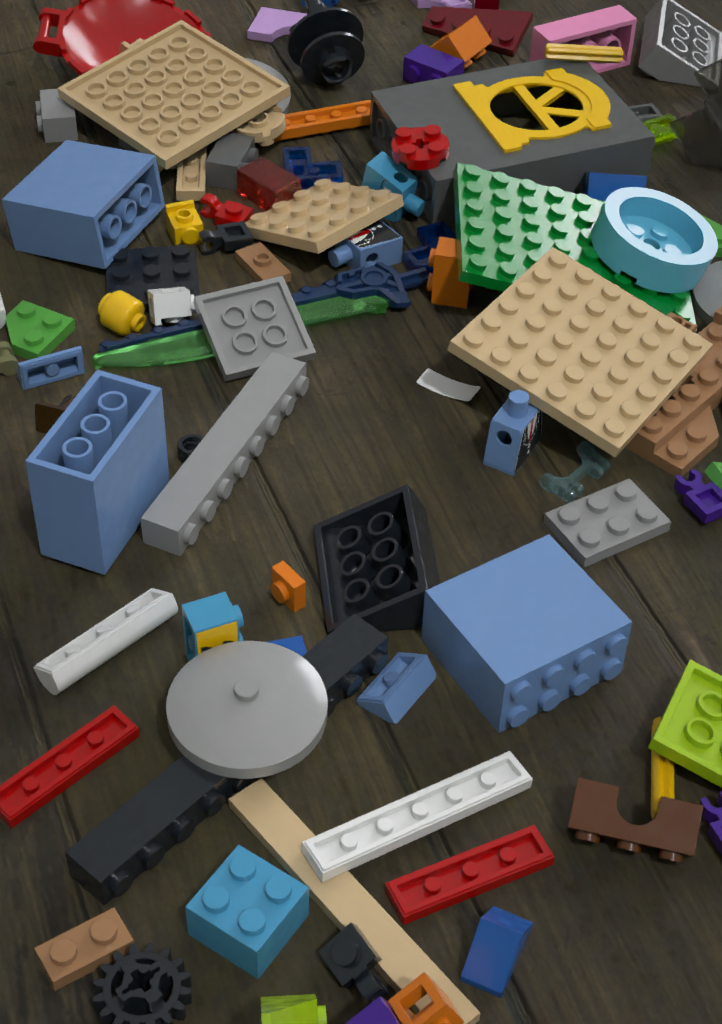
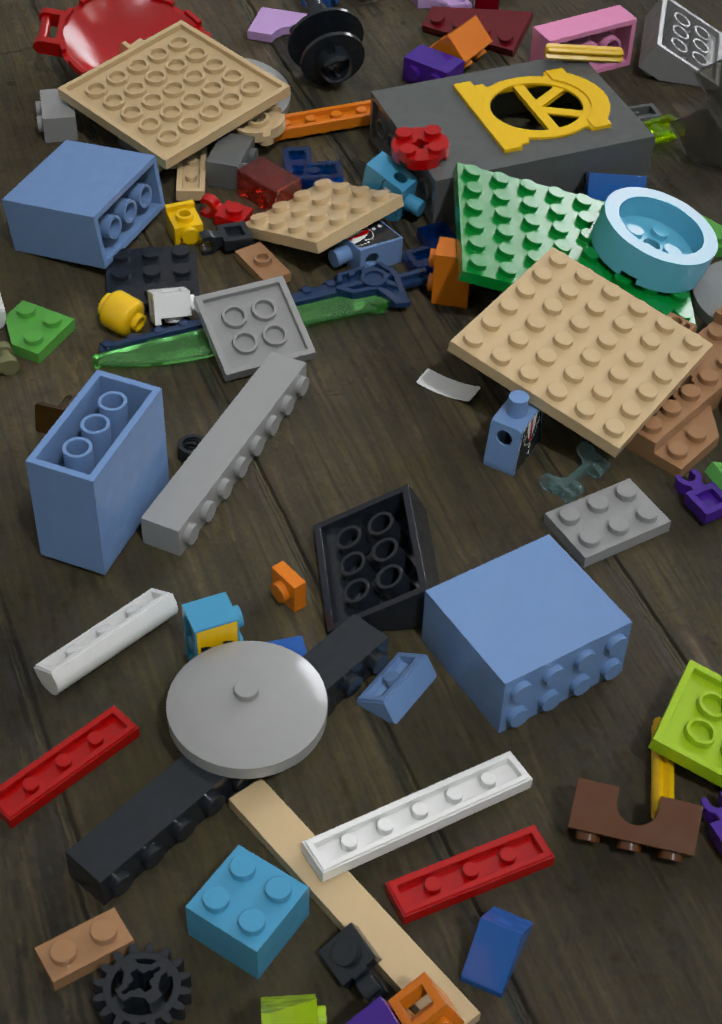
(50, 368): medium blue slope -> none

